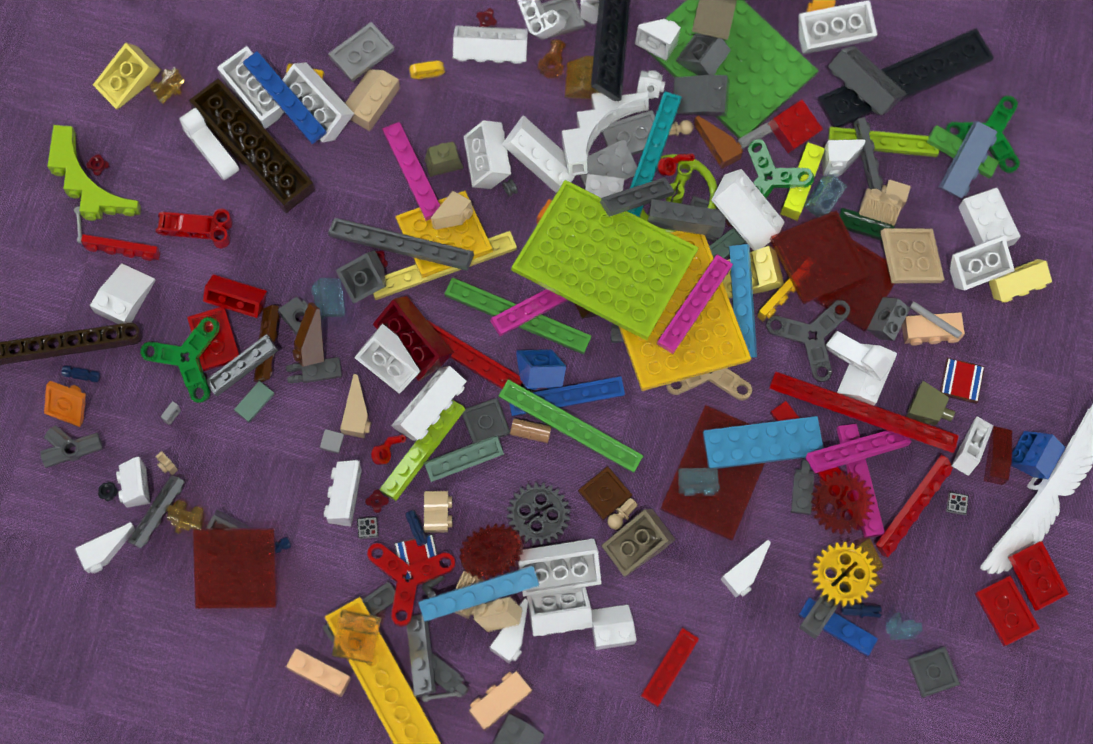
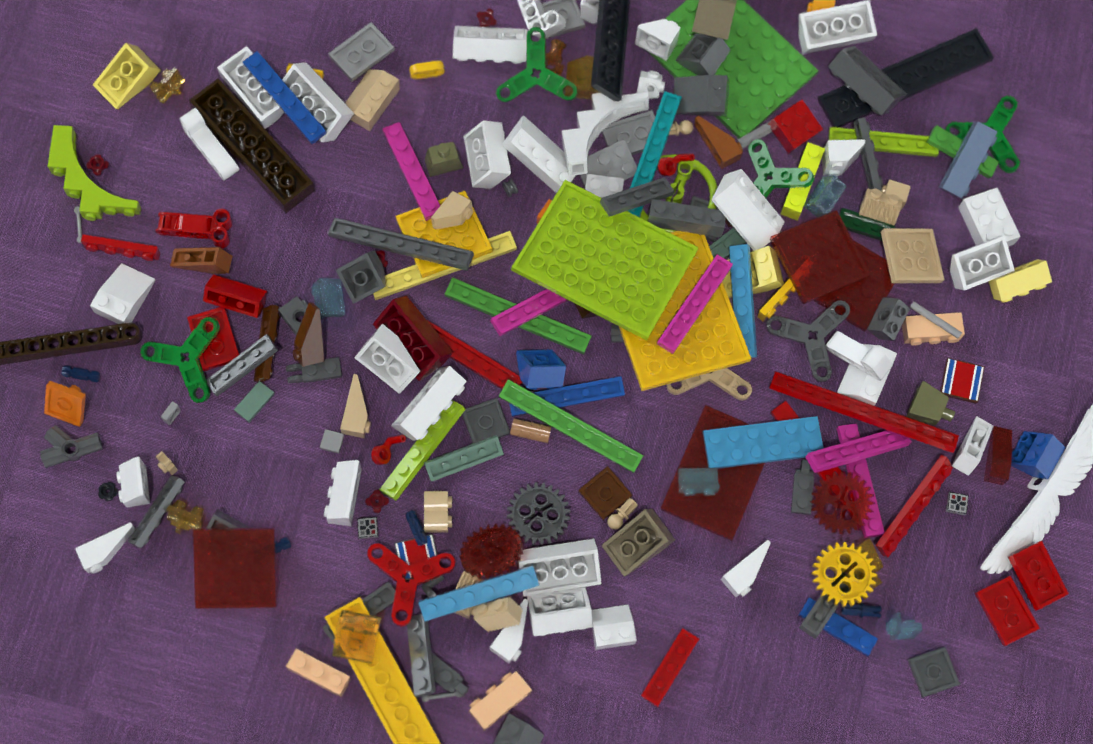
(206, 260): none -> dark orange slope
(536, 60): none -> green piece

